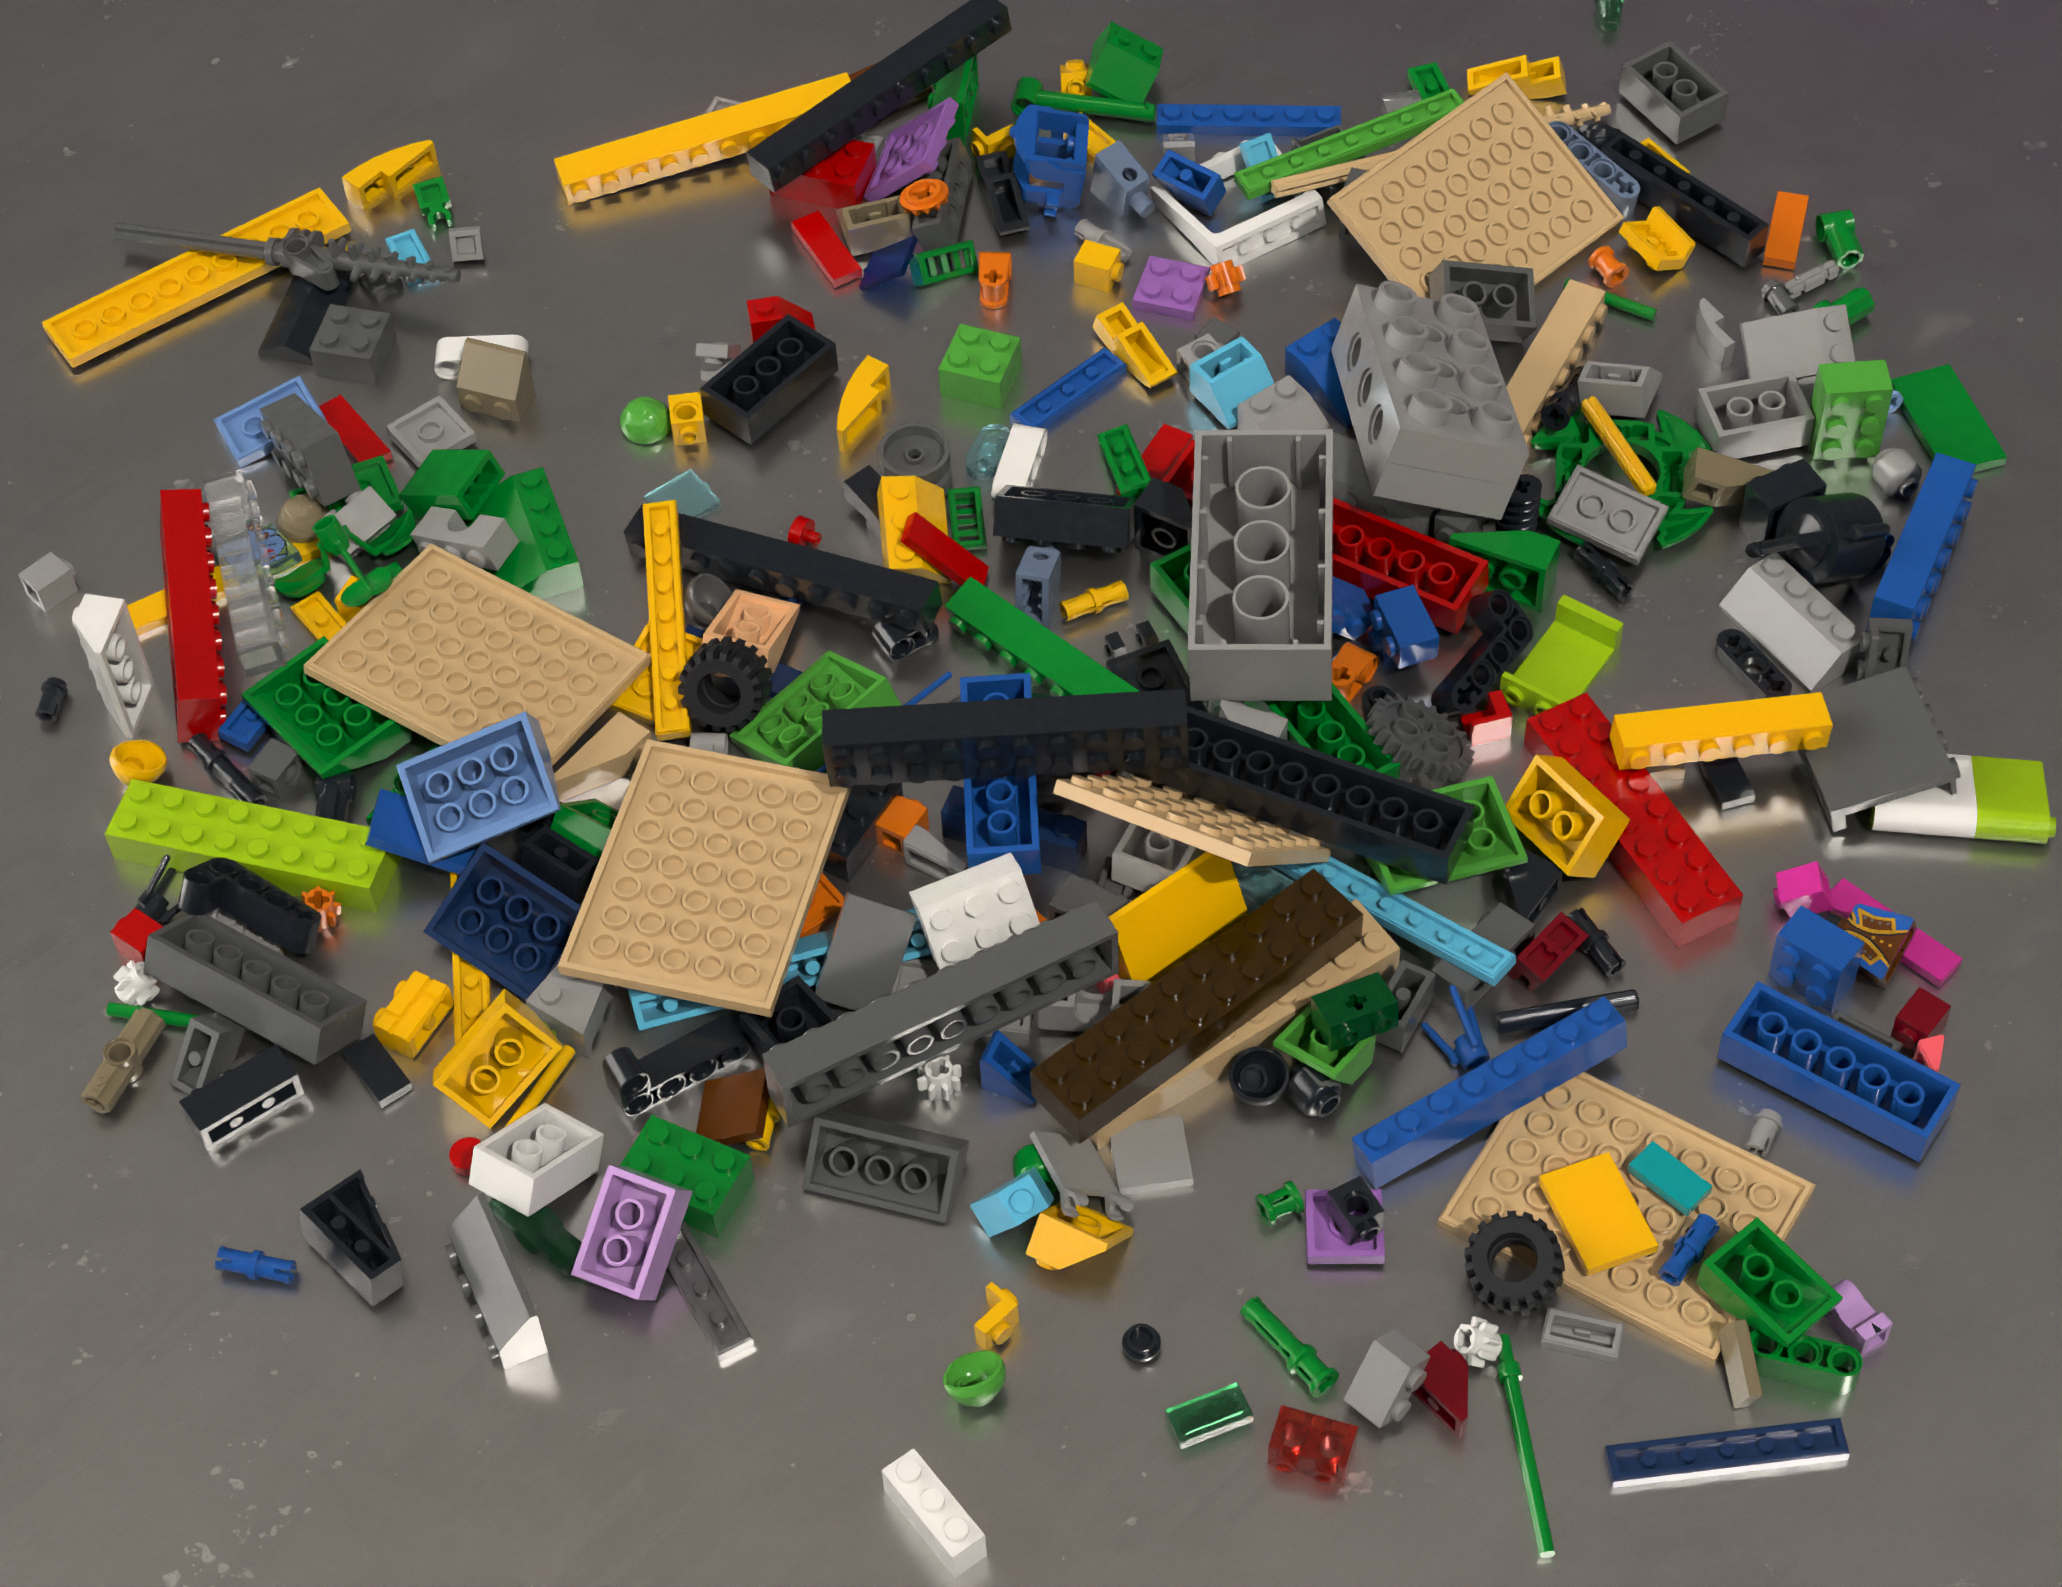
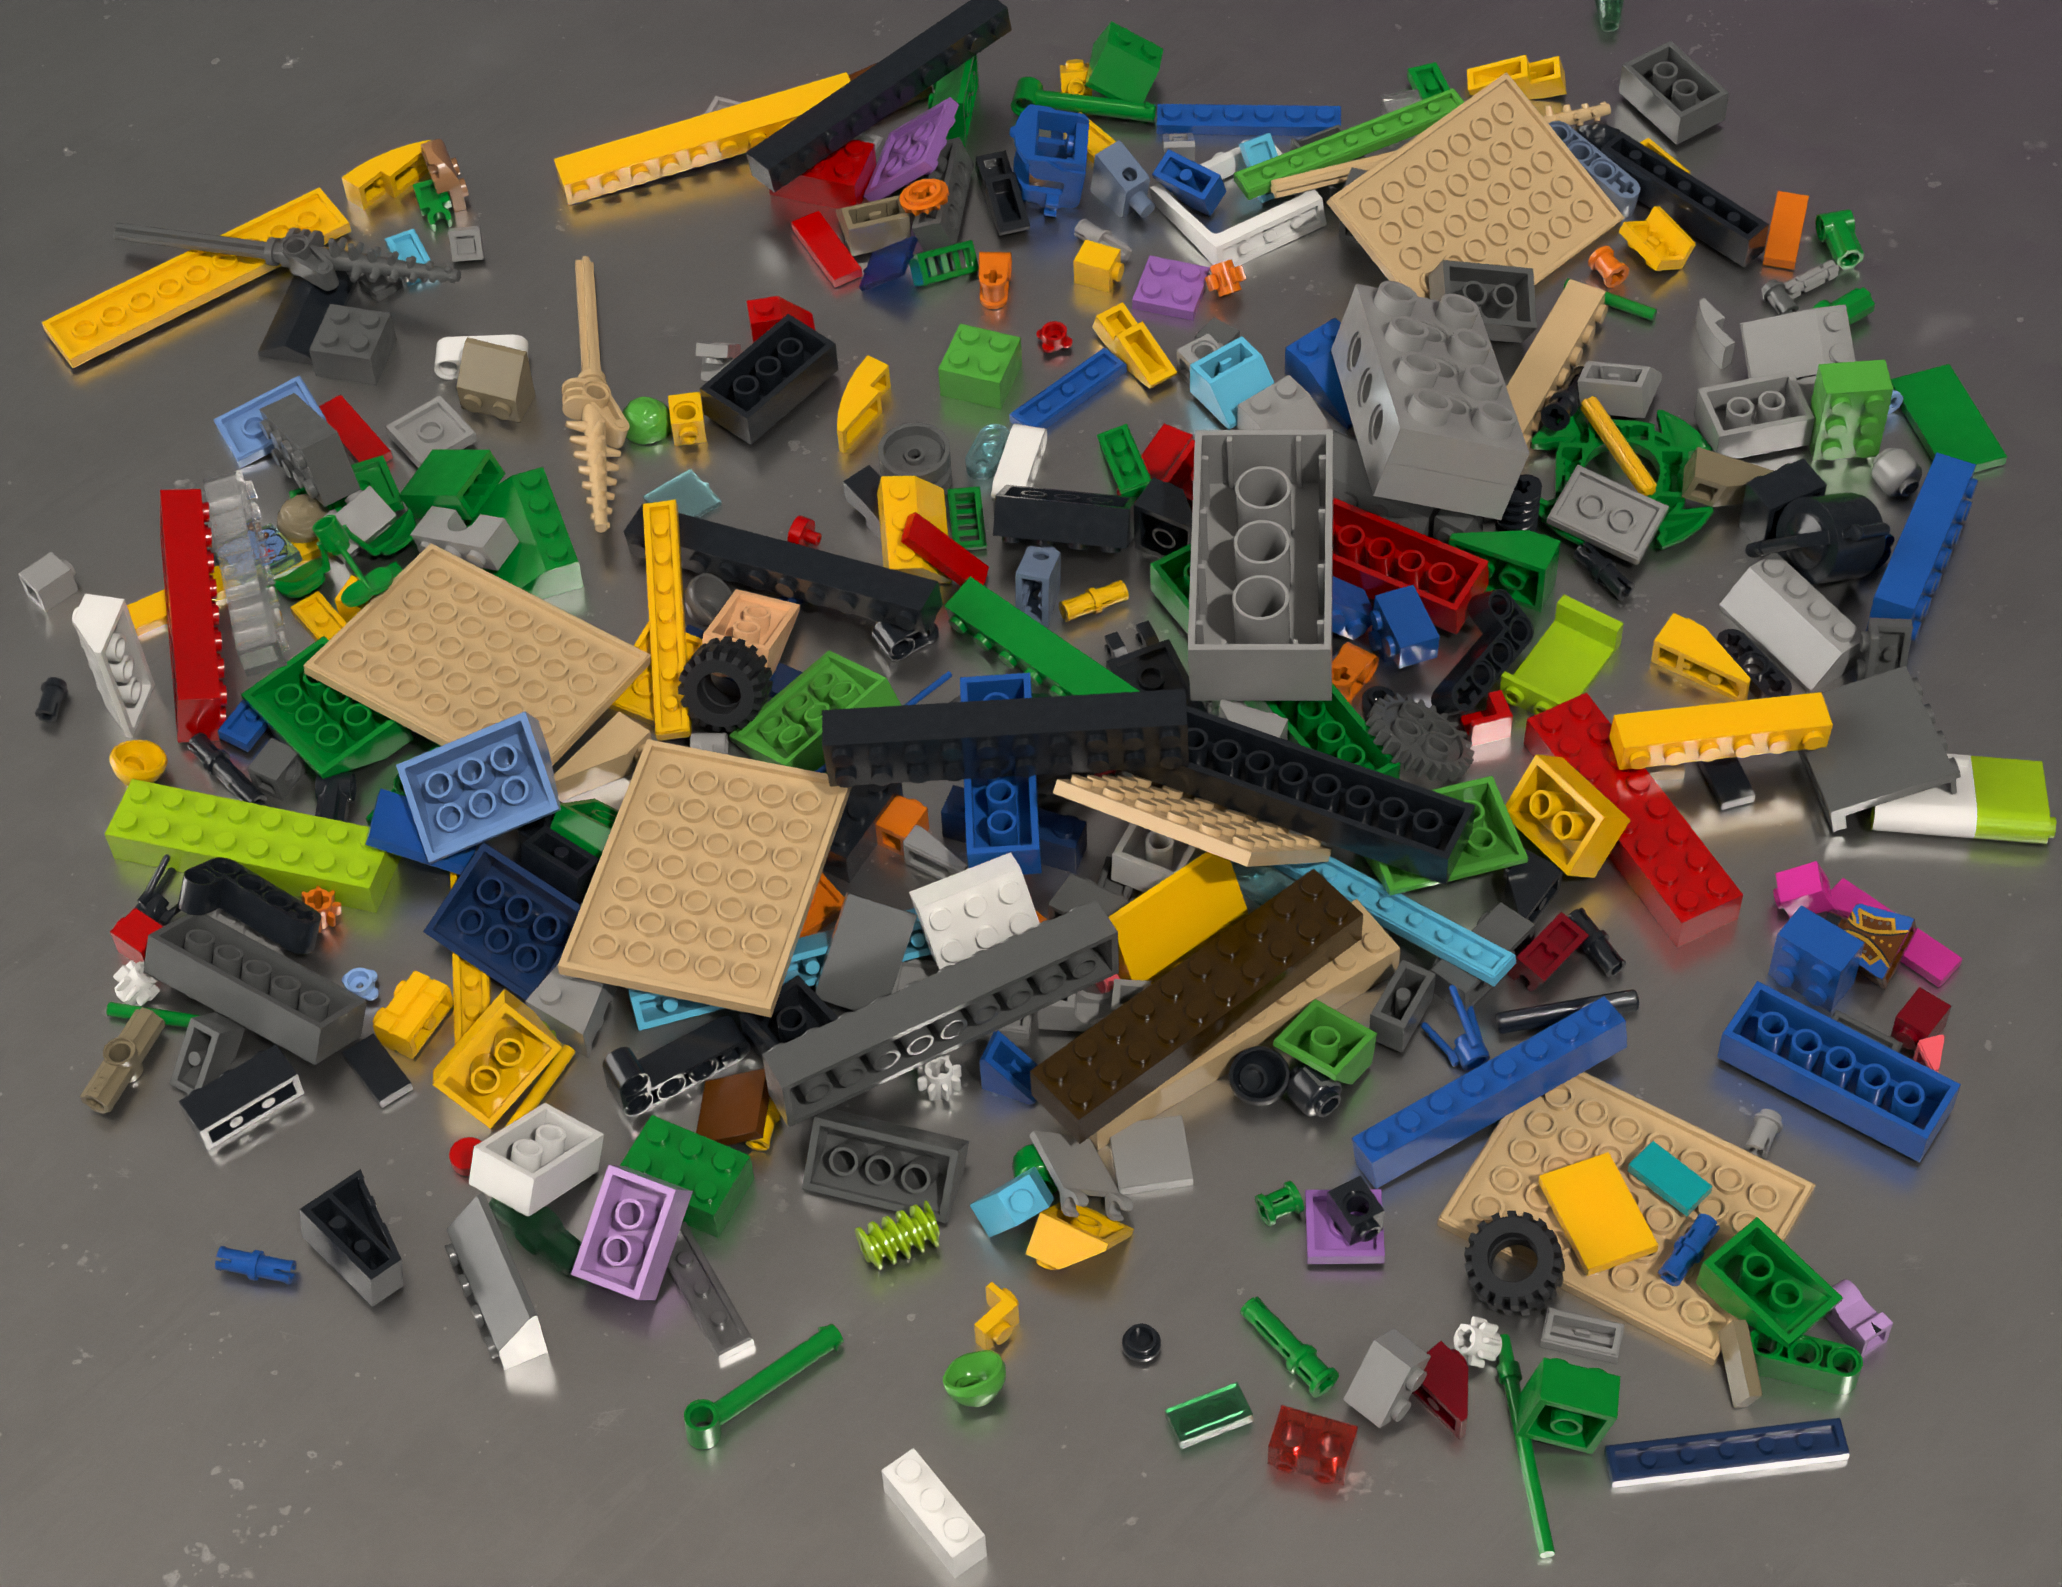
(361, 977): none -> light blue plate
(445, 173): none -> medium nougat slope
(591, 401): none -> tan piece
(755, 1388): none -> green piece
(898, 1235): none -> lime piece
(992, 143): yellow bracket -> none
(1054, 337): none -> red plate
(1354, 1011): dark green brick -> none
(1568, 1405): none -> green brick
(1698, 656): none -> yellow slope

